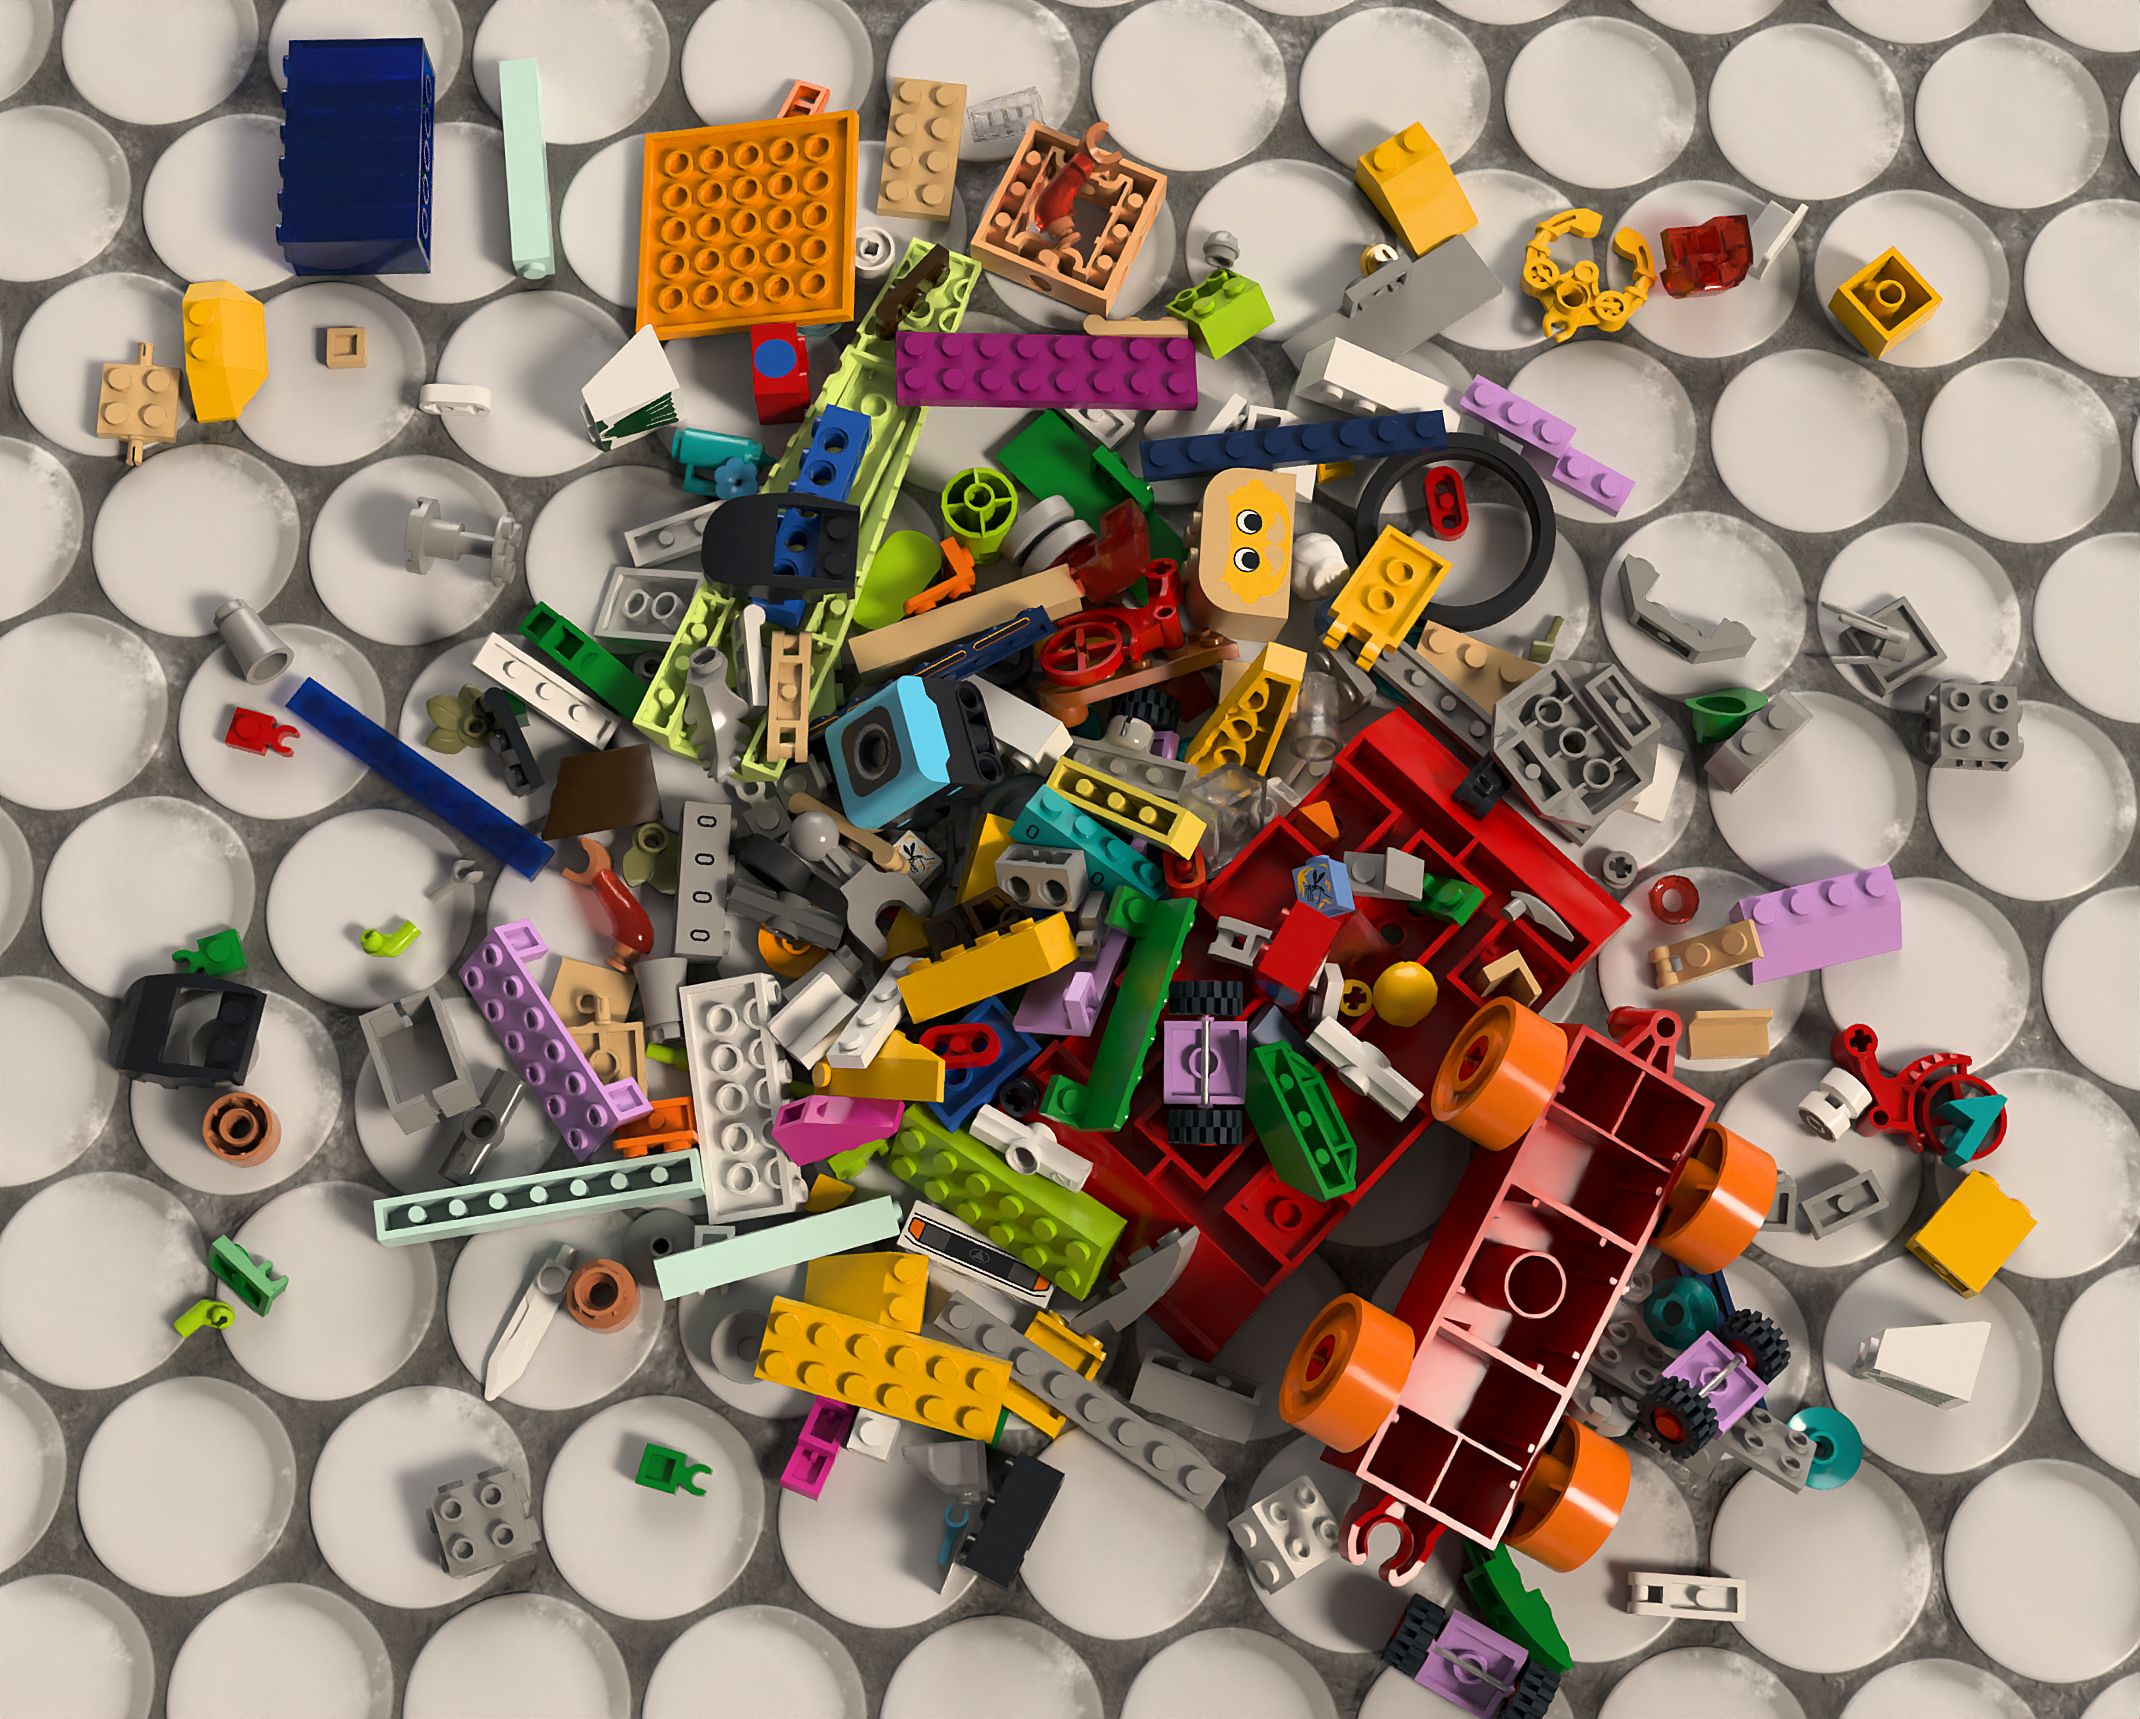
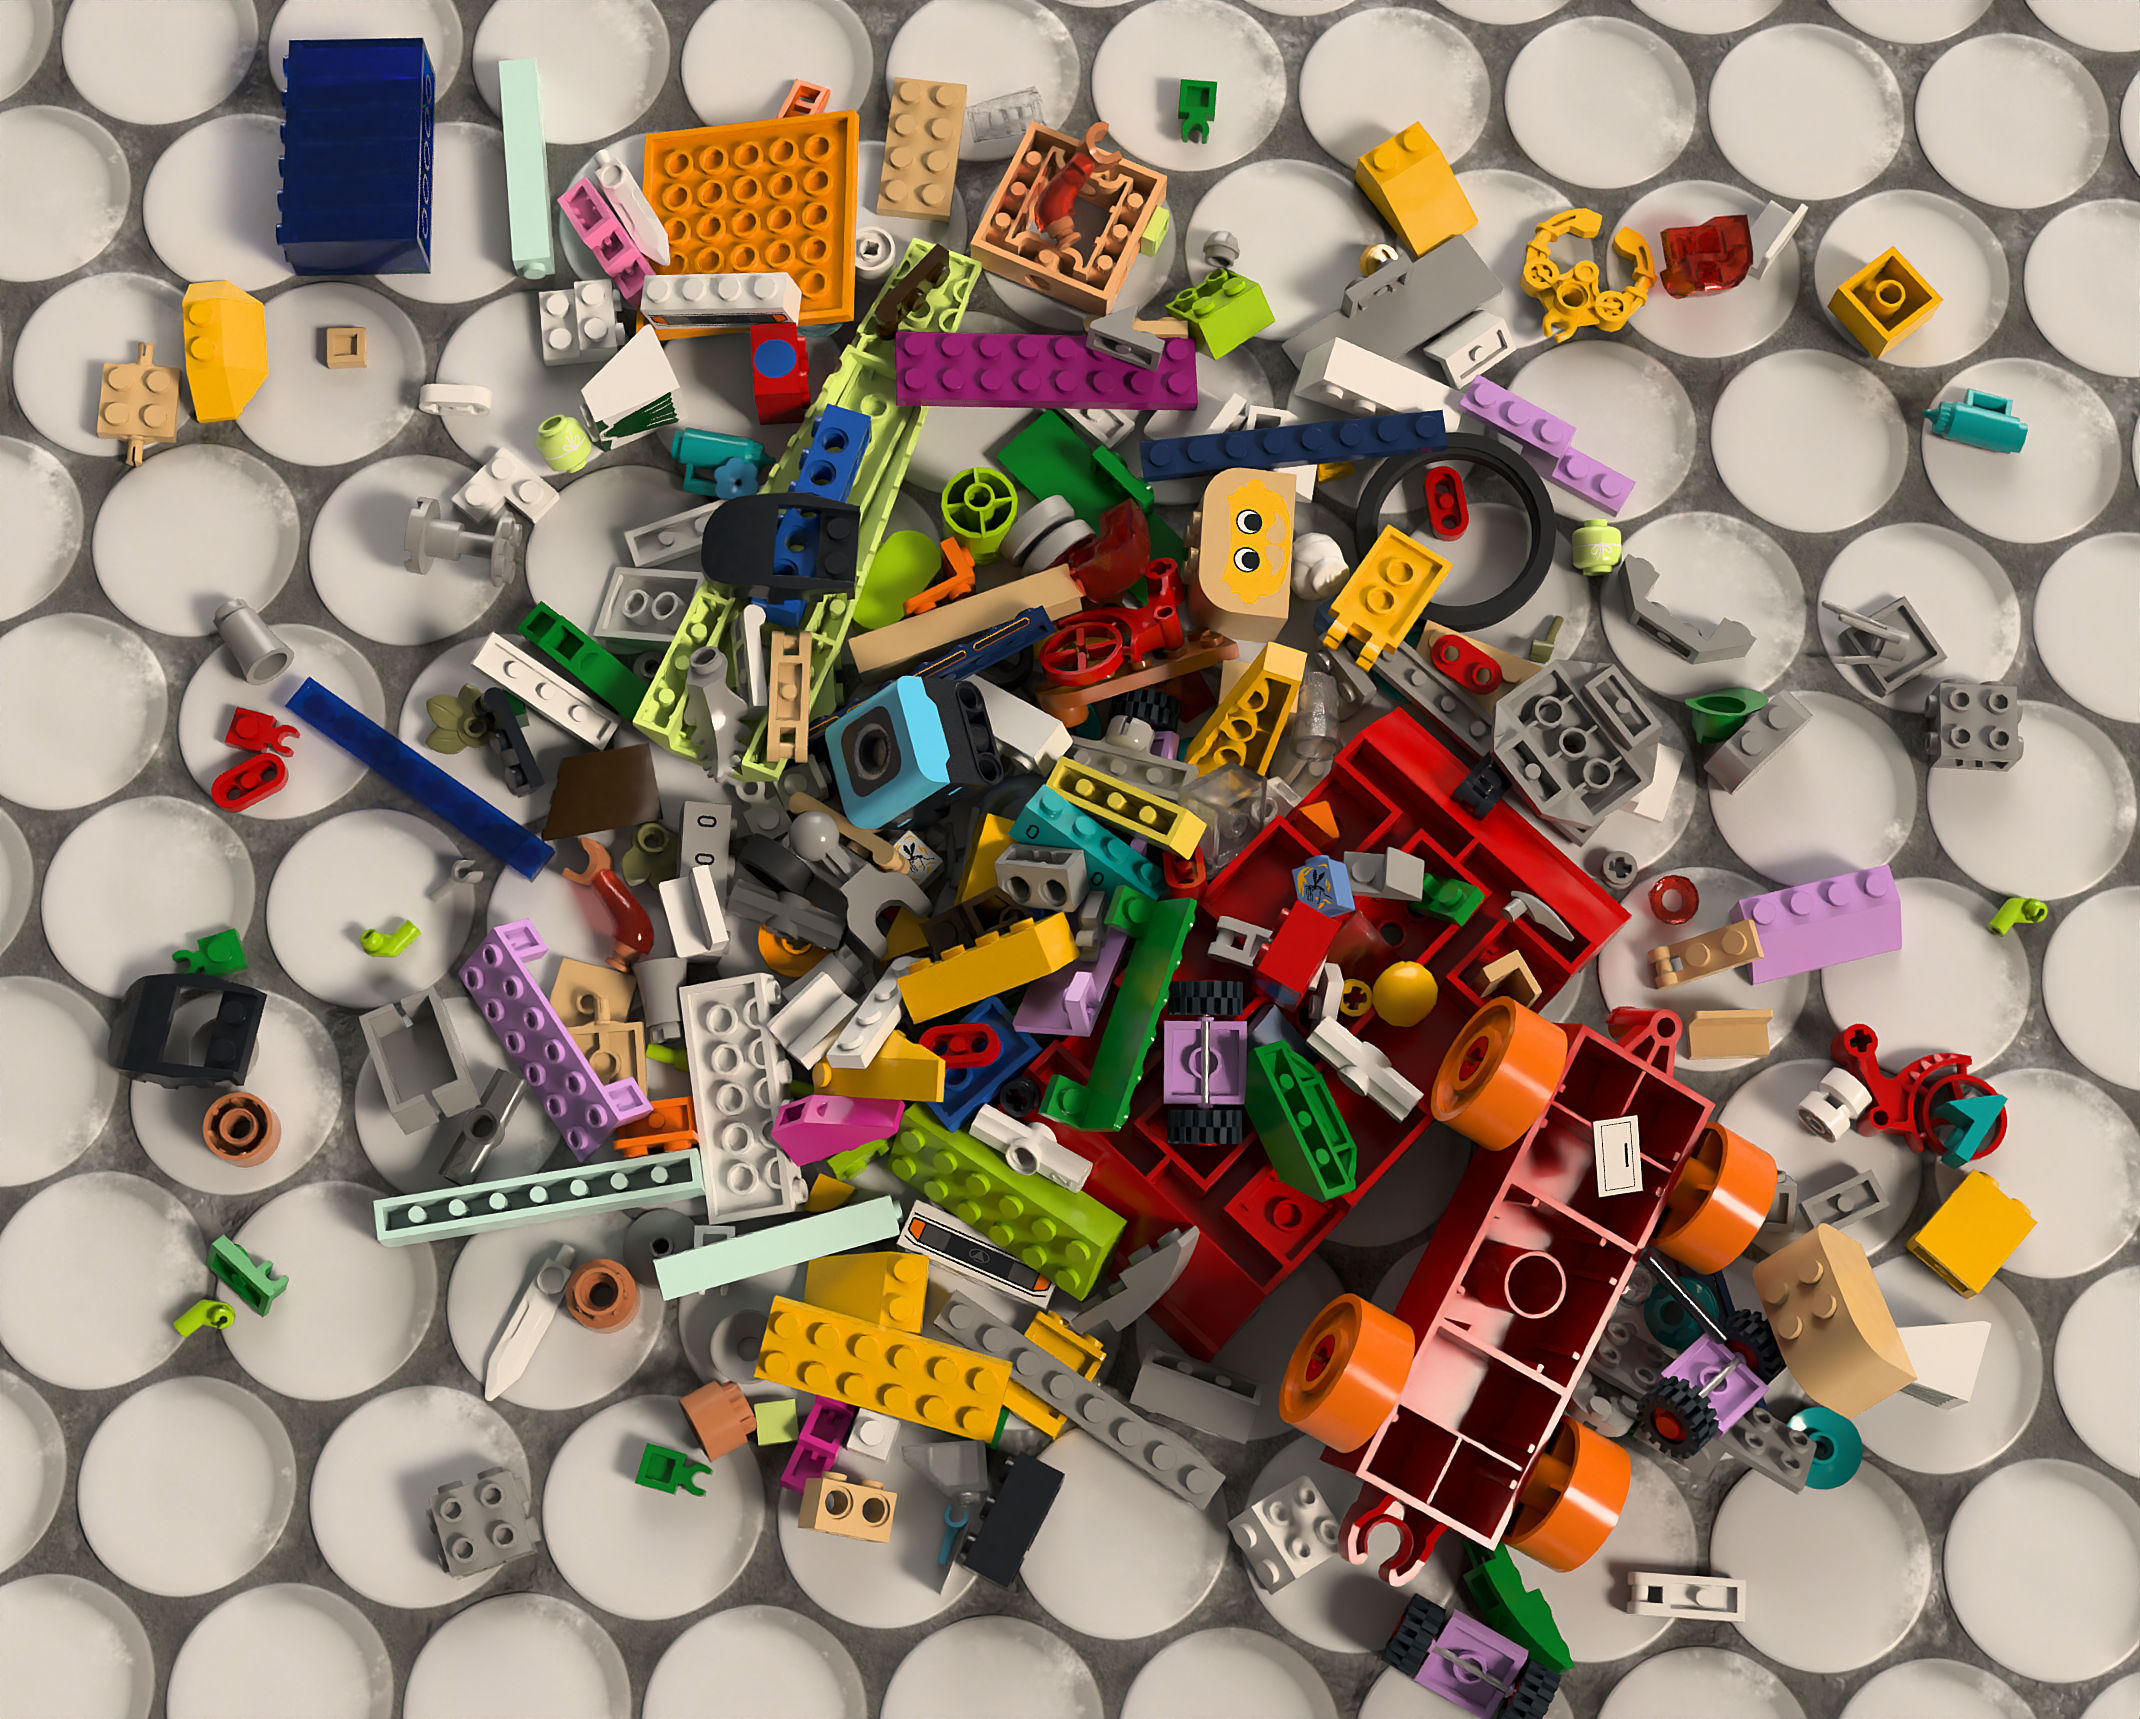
(250, 782): none -> red plate
(503, 481): none -> white plate
(563, 444): none -> yellowish green head
(581, 323): none -> white plate
(606, 239): none -> bright pink slope
(633, 208): none -> white piece
(693, 914): none -> white panel
(718, 1418): none -> nougat piece
(720, 300): none -> white brick
(777, 1422): none -> yellowish green tile
(846, 1515): none -> tan brick
(1117, 338): none -> light grey slope
(1155, 232): none -> yellowish green tile
(1197, 106): none -> green plate
(1466, 665): none -> red plate
(1471, 347): none -> white panel
(1596, 548): none -> yellowish green head
(1617, 1156): none -> white sticker
(1684, 1297): none -> black bar
(1833, 1322): none -> tan brick
(1978, 425): none -> teal piece
(2017, 911): none -> lime arm

